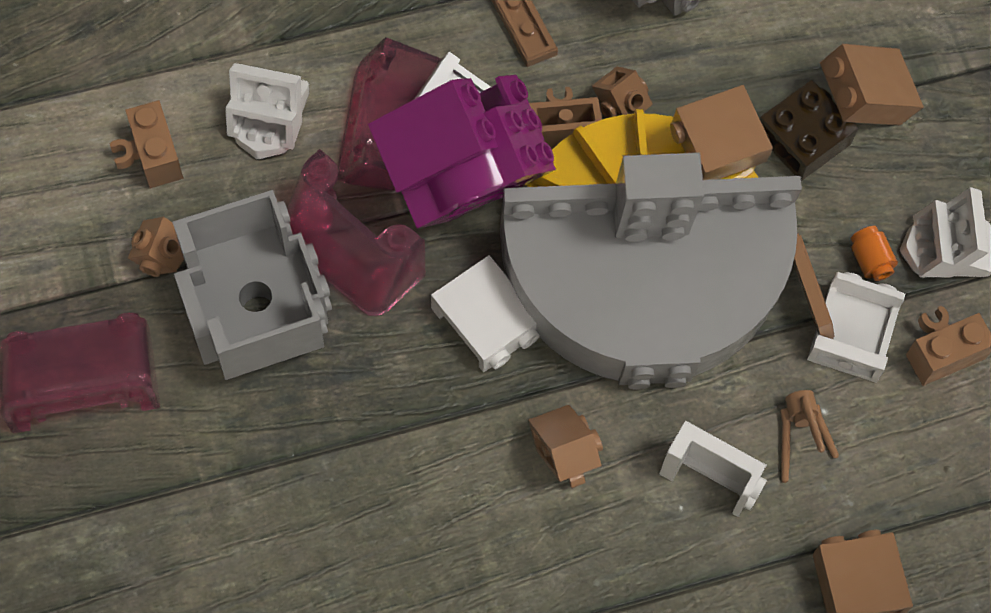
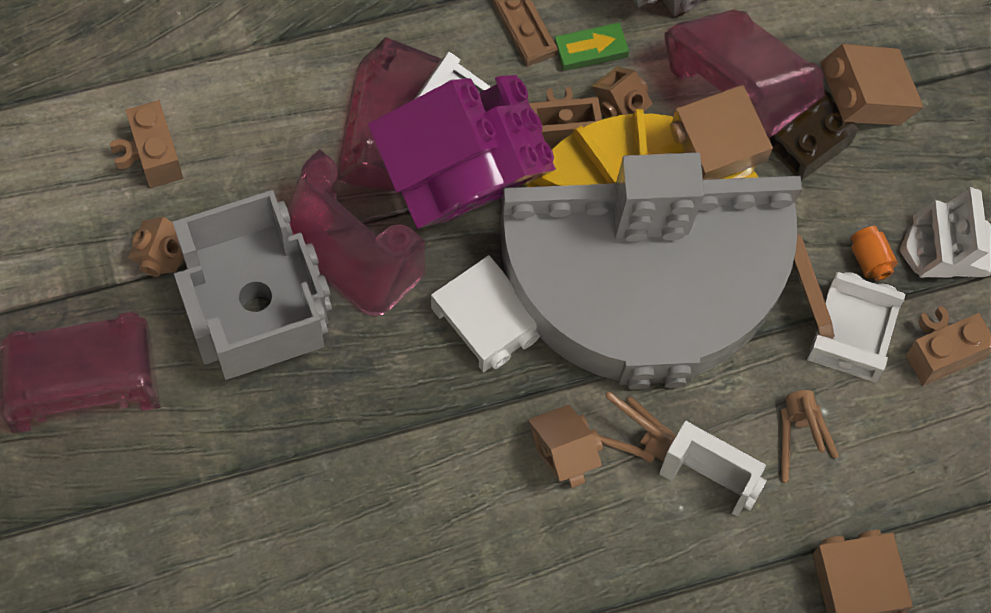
(265, 109): white piece -> none
(591, 46): none -> bright green tile
(657, 438): none -> medium nougat plant
(737, 52): none -> clear pink windscreen

